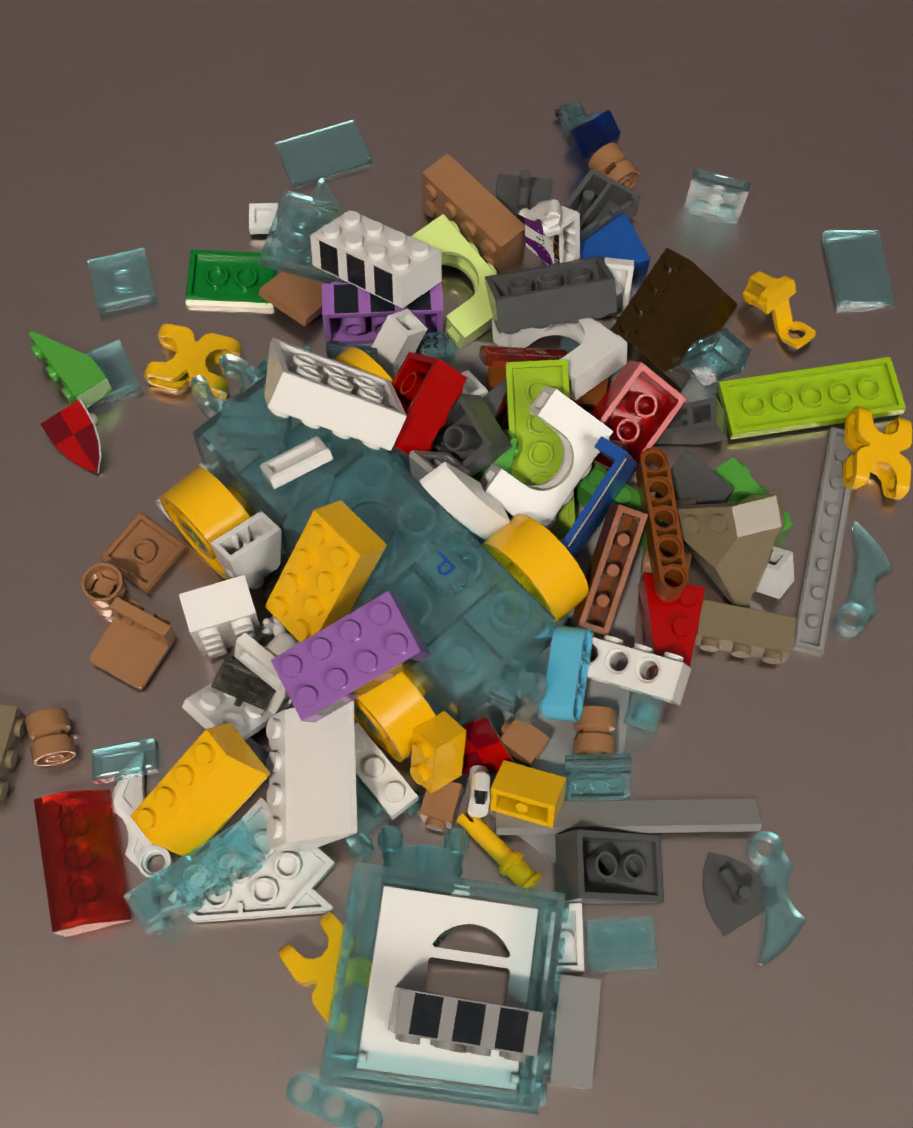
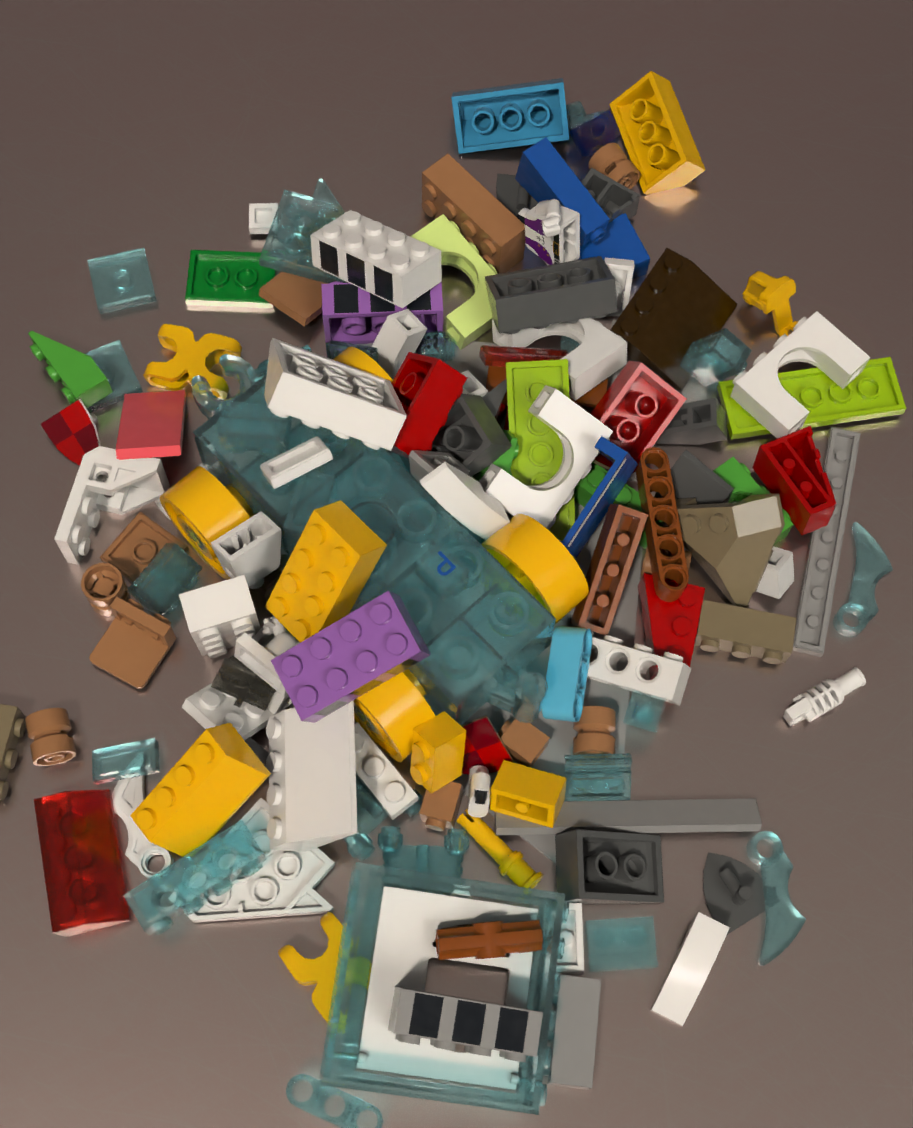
(129, 483): none -> white bracket
(151, 425): none -> coral tile
(165, 579): none -> clear light blue brick
(323, 153): clear light blue piece -> none
(488, 939): none -> dark orange piece
(510, 115): none -> dark azure slope
(549, 177): none -> blue slope
(656, 134): none -> yellow slope
(690, 968): none -> white slope
(716, 196): clear light blue plate -> none
(794, 471): none -> red wedge
(811, 342): none -> white arch
(823, 697): none -> white hinge
(858, 268): clear light blue piece -> none
(877, 453): yellow piece -> none

